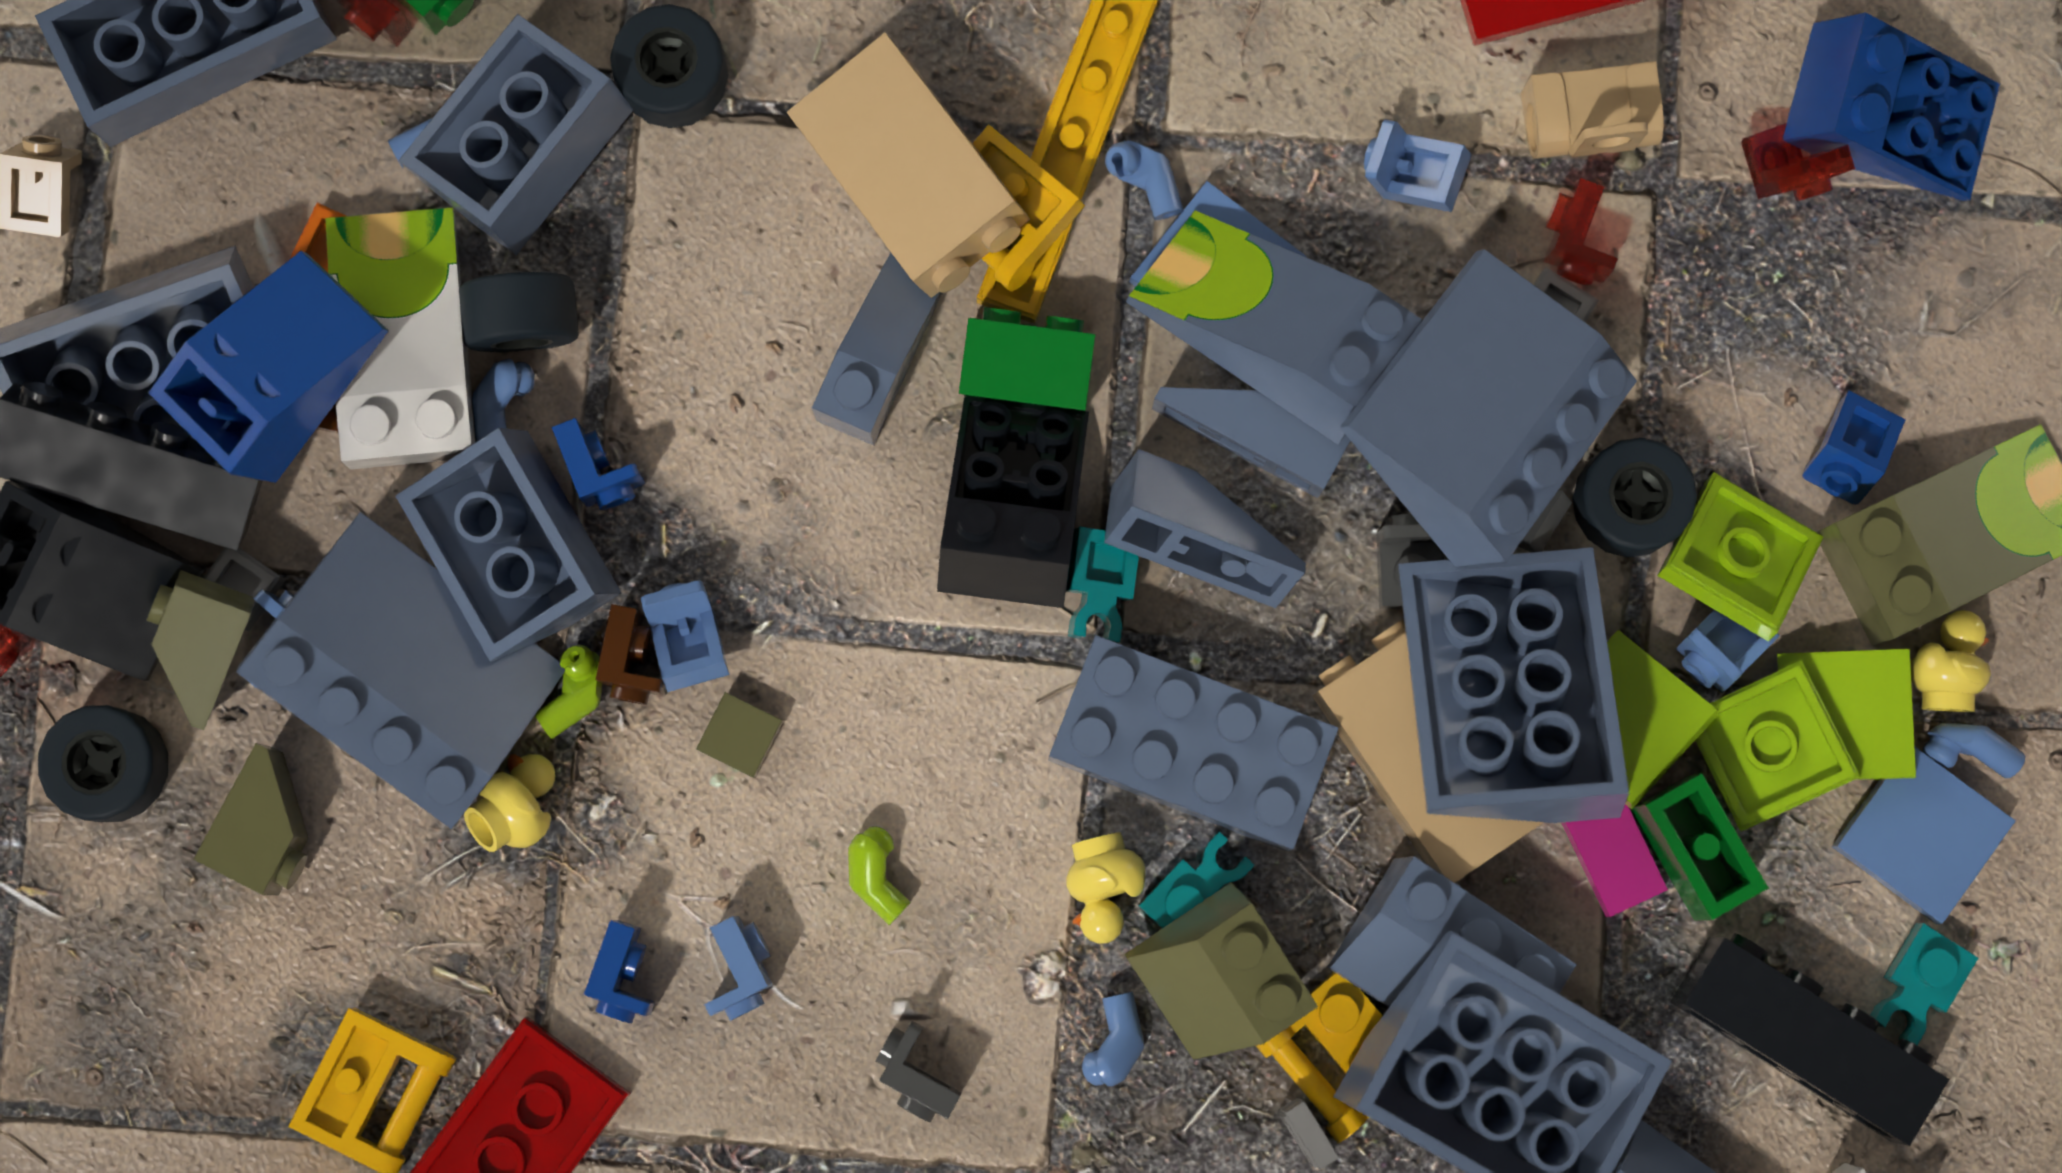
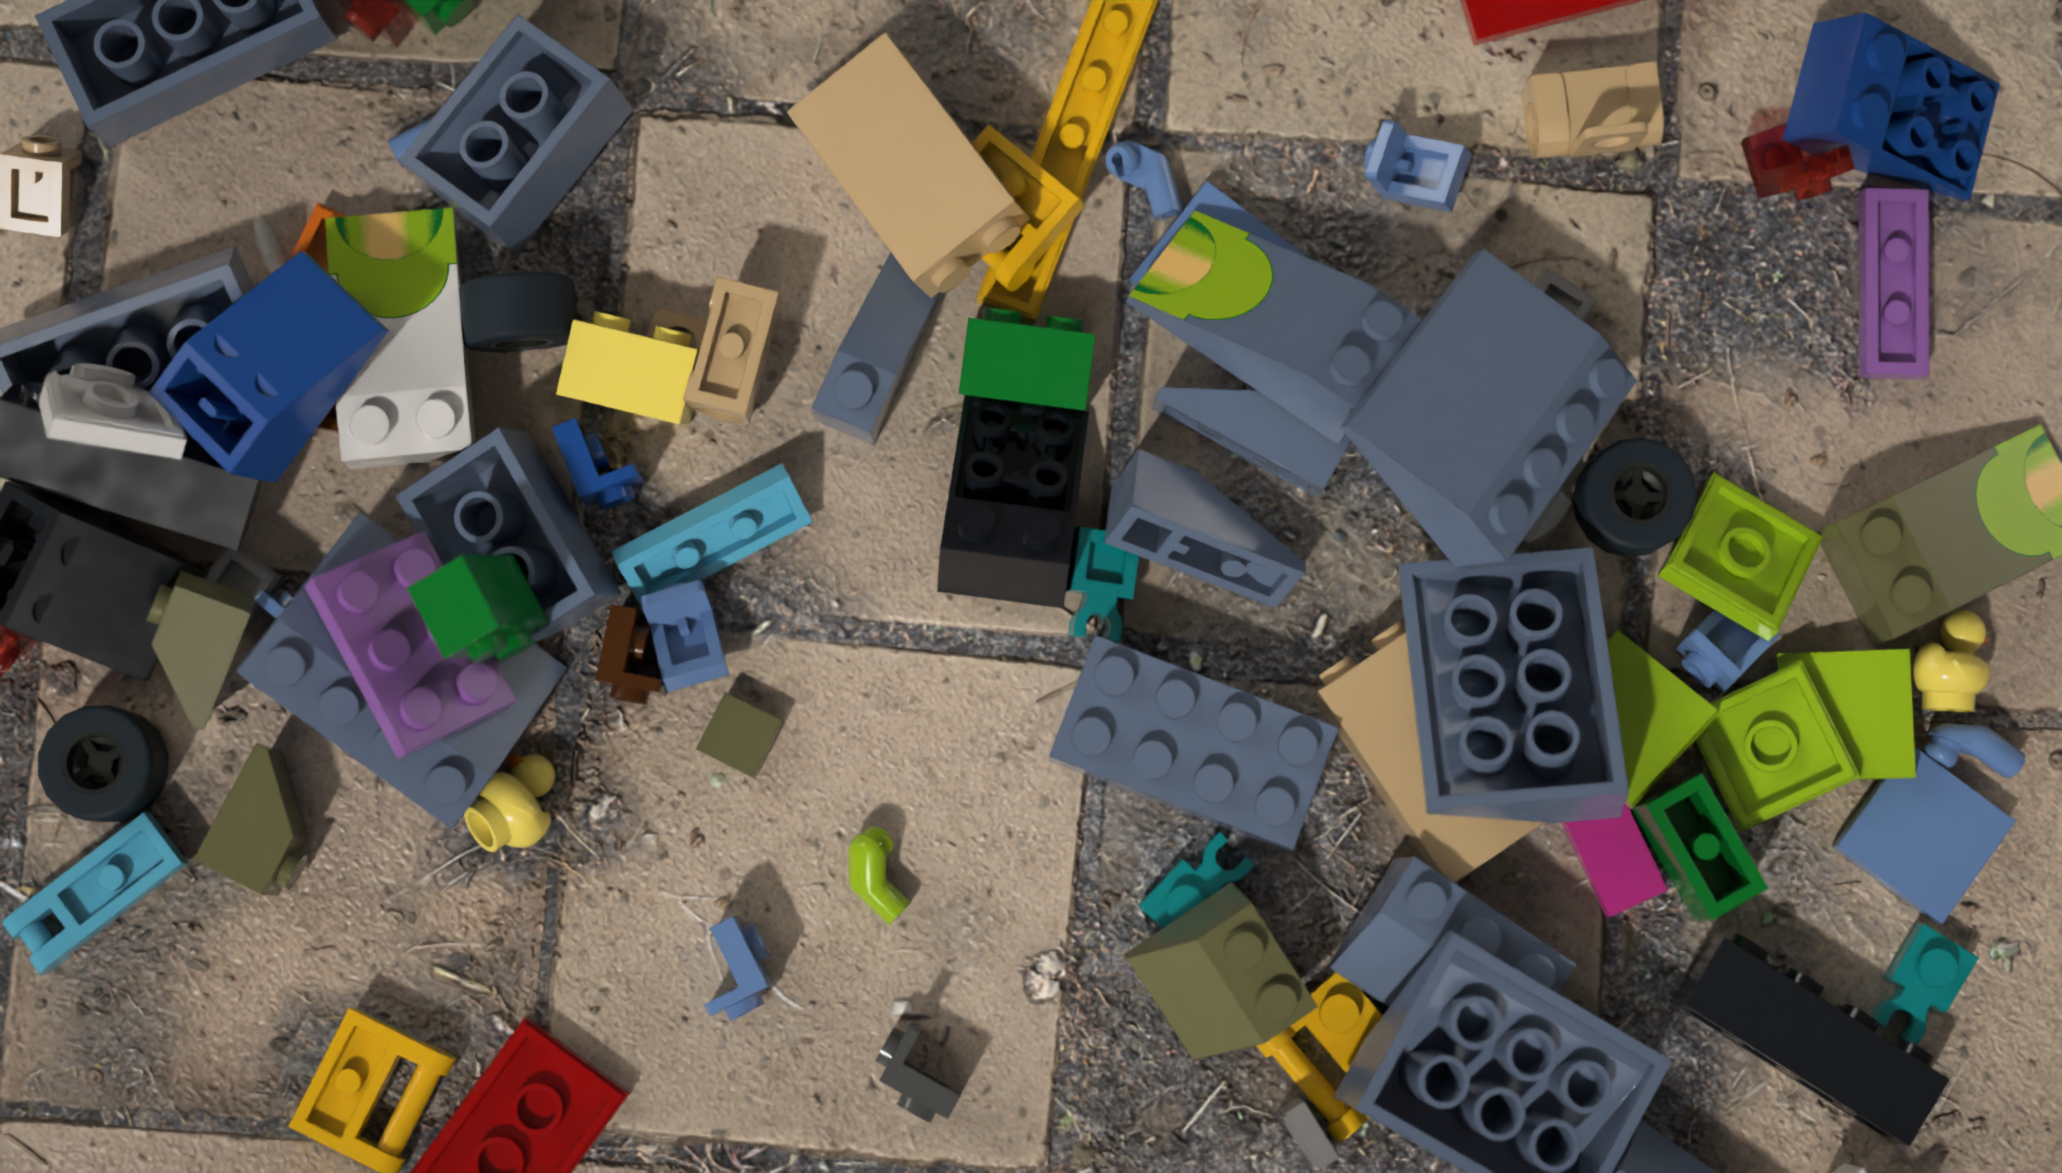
(96, 891): none -> medium azure plate
(107, 410): none -> white tile
(394, 656): none -> medium lavender plate
(479, 607): none -> green brick
(495, 393): medium blue arm -> none
(579, 691): lime arm -> none
(618, 960): blue bracket -> none
(628, 369): none -> light yellow brick
(654, 47): black wheel -> none
(714, 534): none -> medium azure plate
(731, 348): none -> tan piece
(1100, 872): light yellow animal -> none
(1121, 1047): medium blue arm -> none
(1397, 544): dark grey bracket -> none
(1571, 220): clear red bracket -> none
(1854, 449): blue bracket -> none
(1894, 283): none -> medium lavender plate

